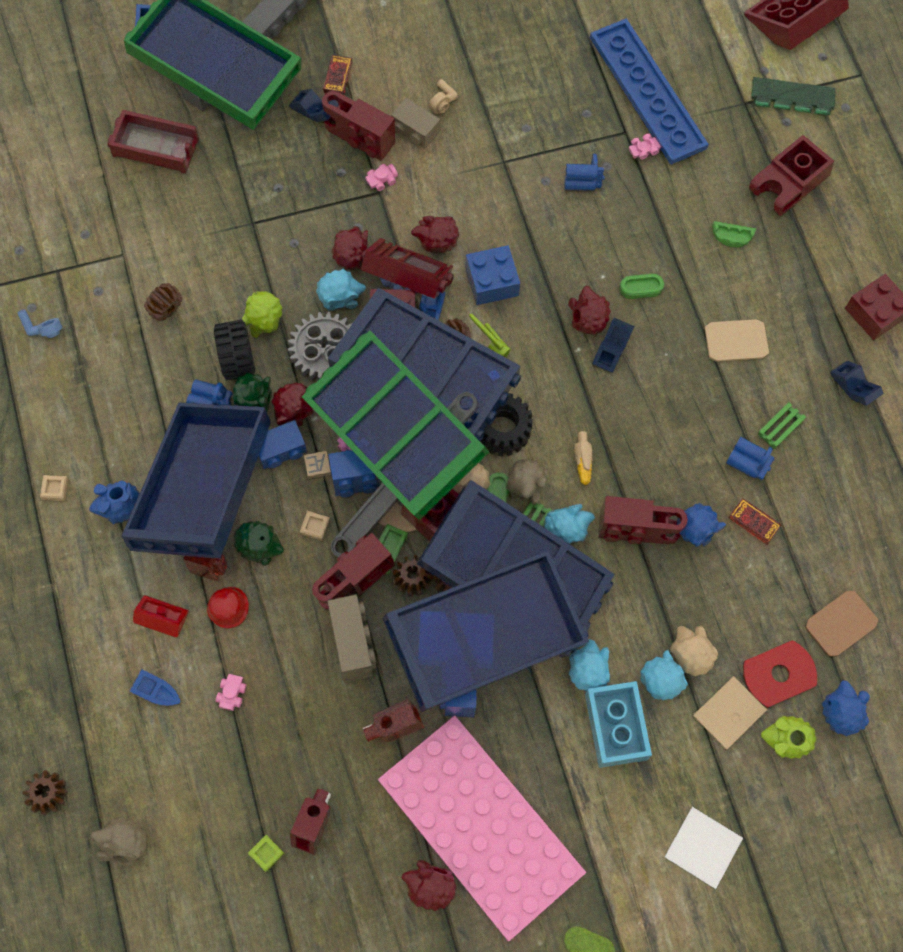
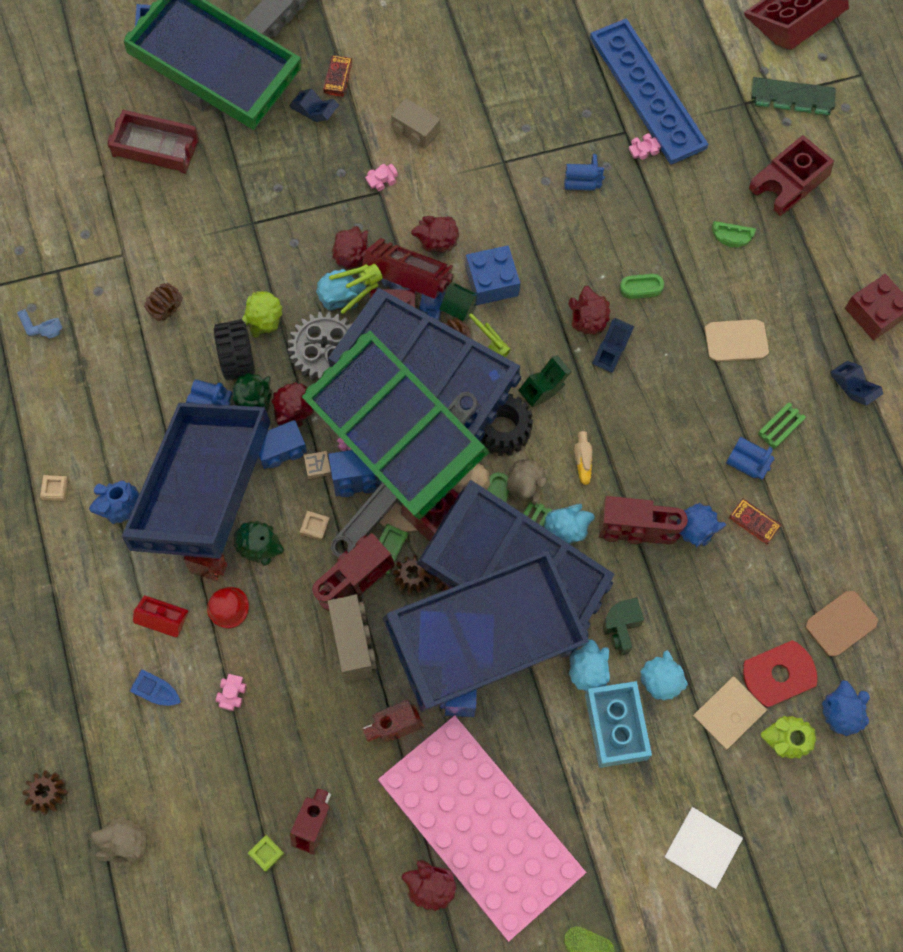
(360, 124): dark red brick -> none
(369, 276): none -> lime plant
(441, 100): tan plate -> none
(459, 302): none -> dark green piece
(546, 383): none -> dark green brick
(621, 617): none -> dark green brick
(693, 651): tan animal -> none

